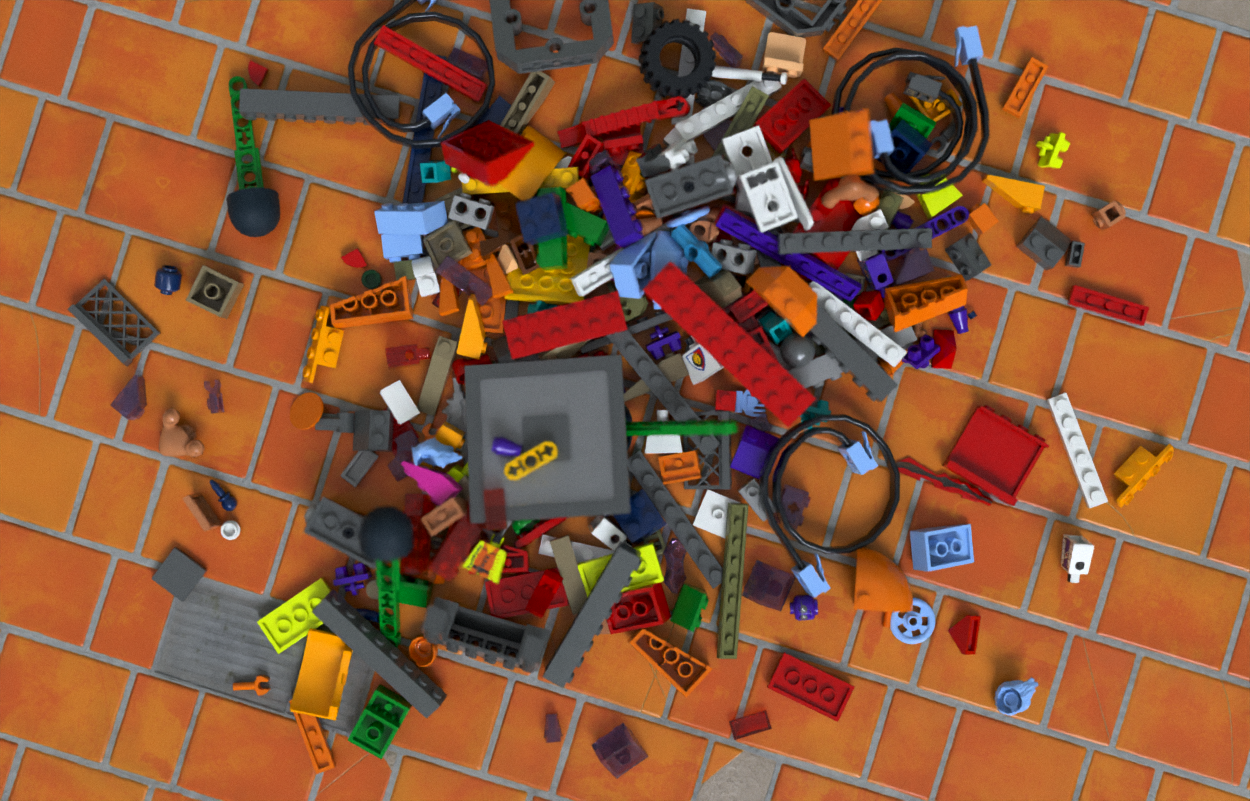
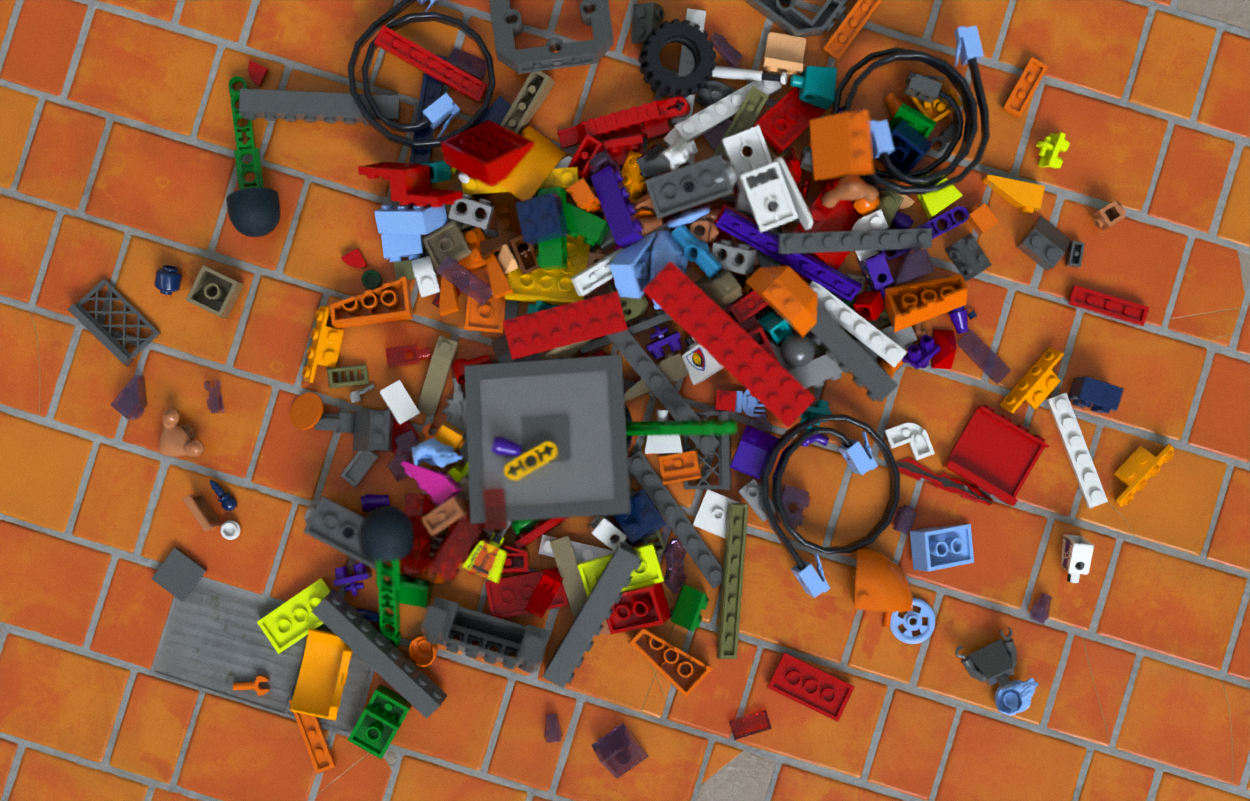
(340, 384): none -> olive slope
(355, 395): none -> light grey hand
(372, 501): none -> dark purple cone
(372, 589): dark tan tile -> none
(410, 184): none -> red bracket
(473, 333): light orange slope -> none
(655, 129): none -> red brick
(768, 585): clear purple slope -> none
(804, 607): dark purple head -> none
(816, 85): none -> teal torso
(820, 438): none -> dark purple arm
(904, 519): none -> clear purple brick
(912, 434): none -> white plate
(966, 634): red slope -> none
(983, 356): none -> tile
(993, 662): none -> dark grey torso
(1036, 383): none -> light orange bracket
(1041, 608): none -> clear purple cone
(1095, 394): none -> dark blue brick

